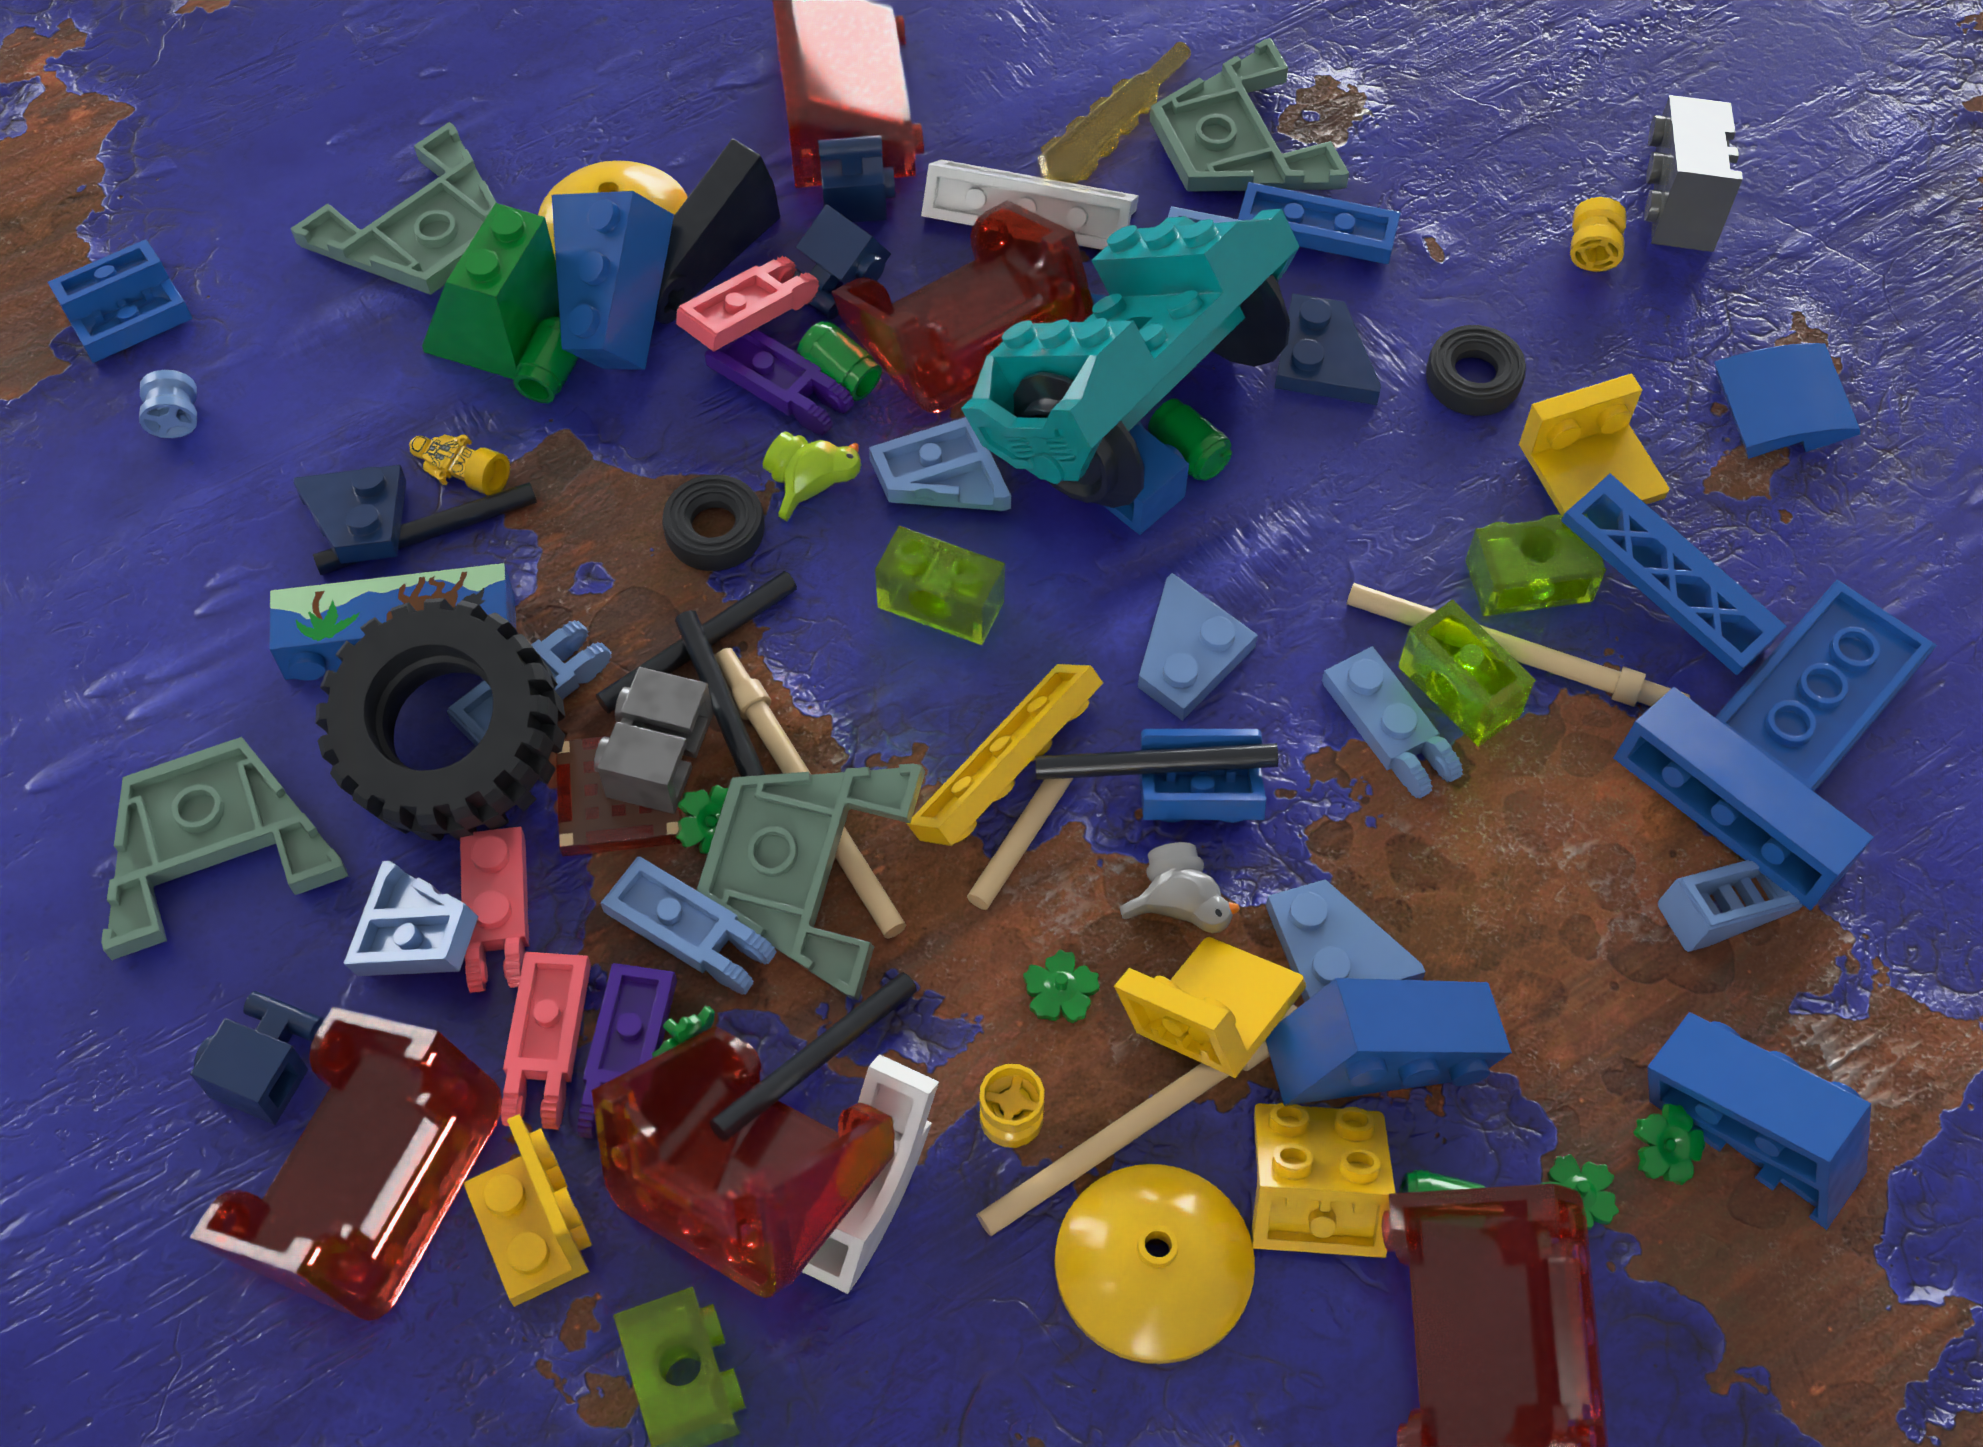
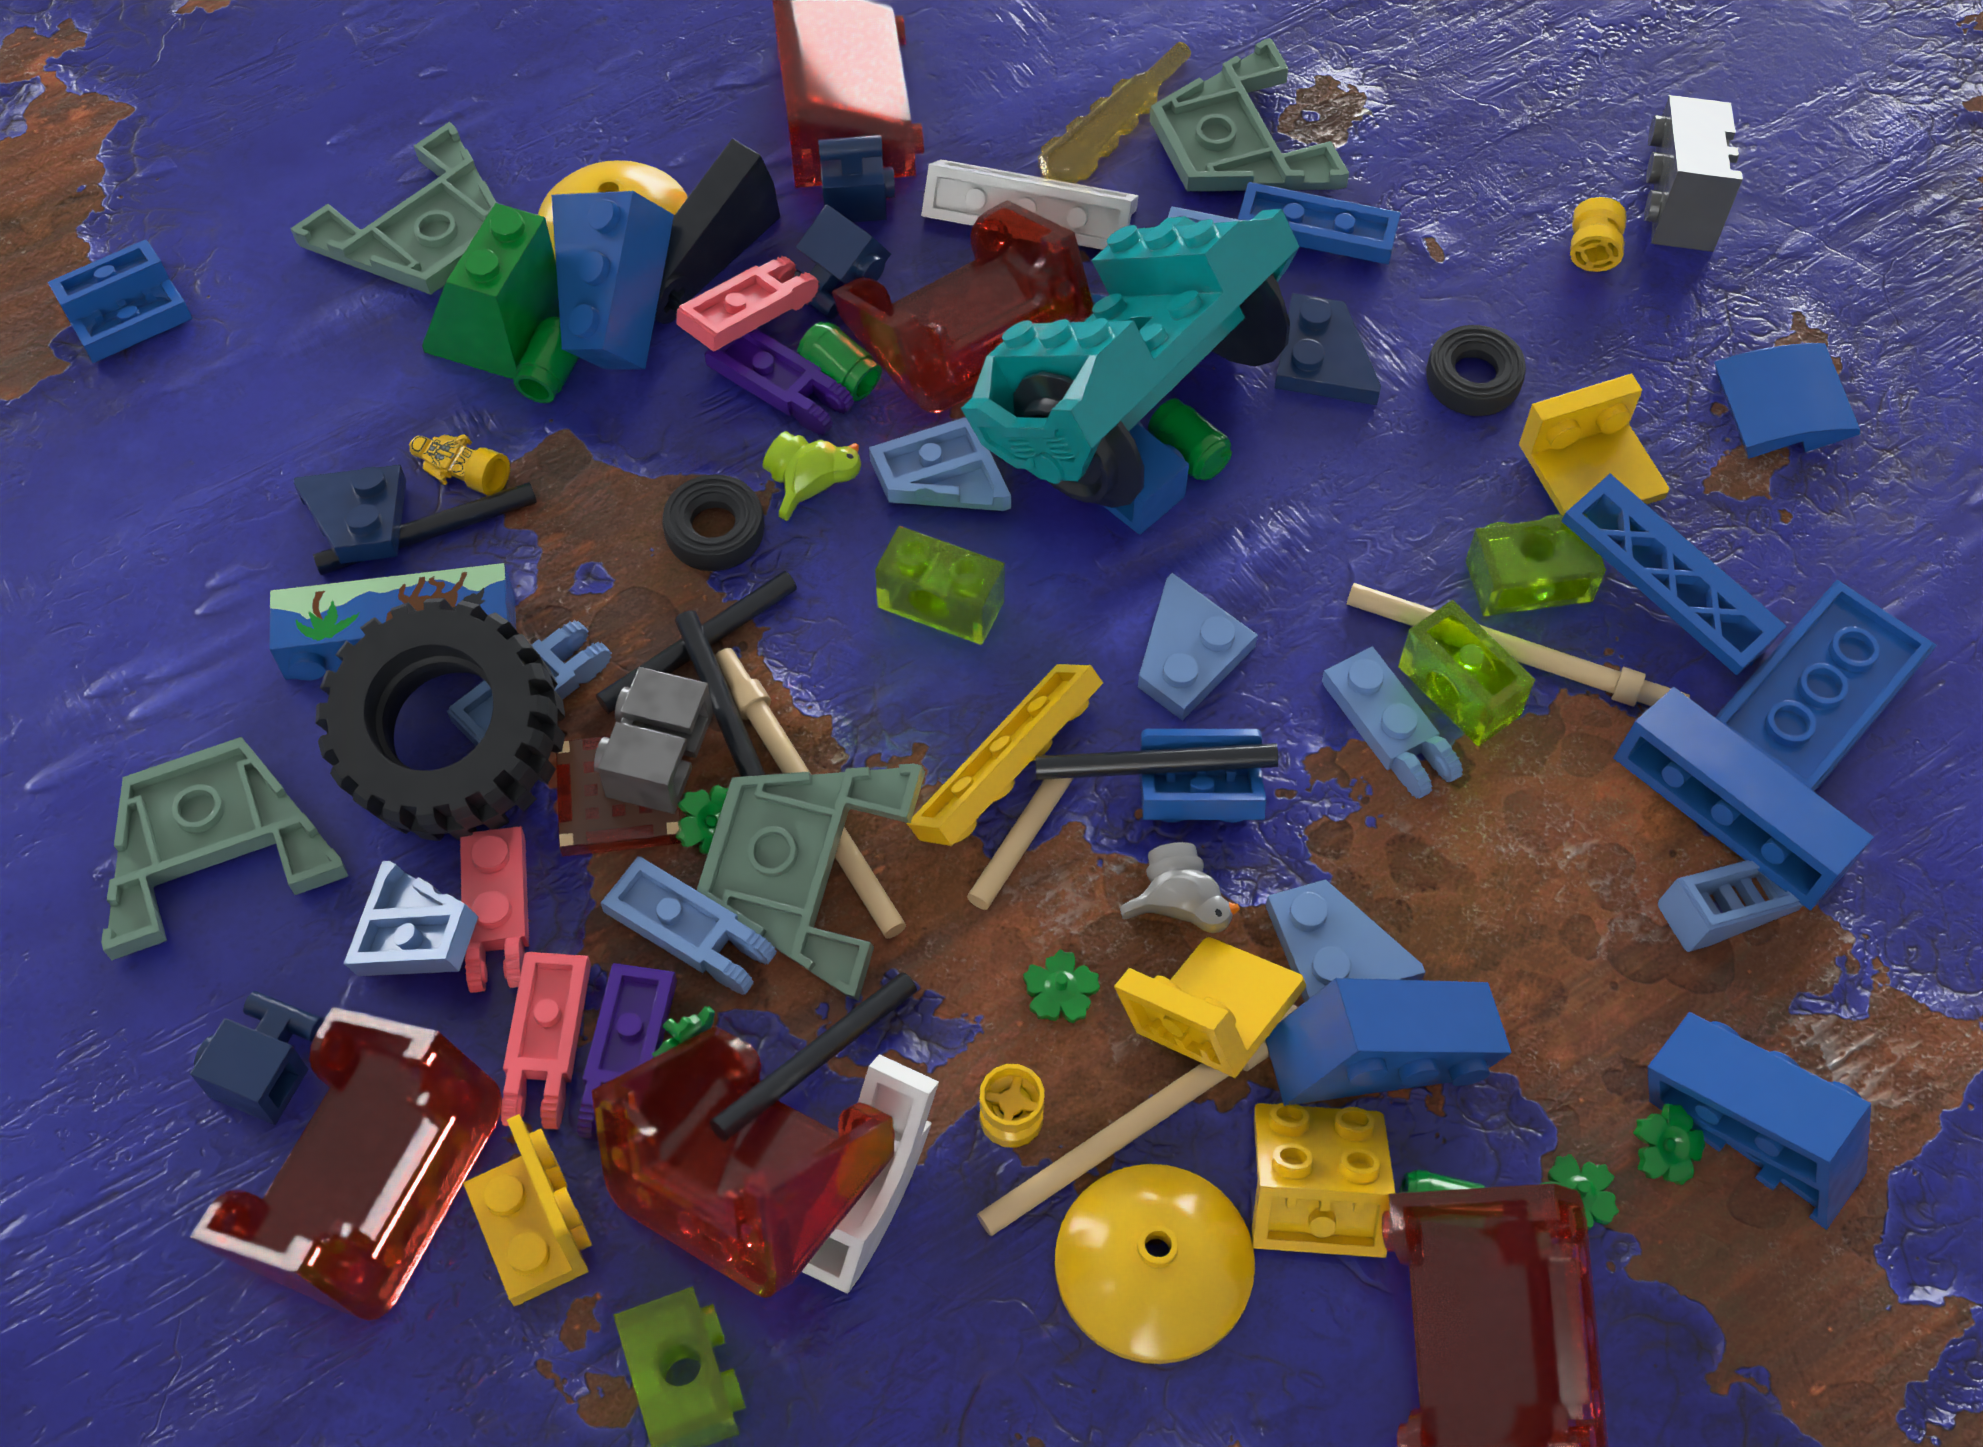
(168, 404): medium blue wheel -> none

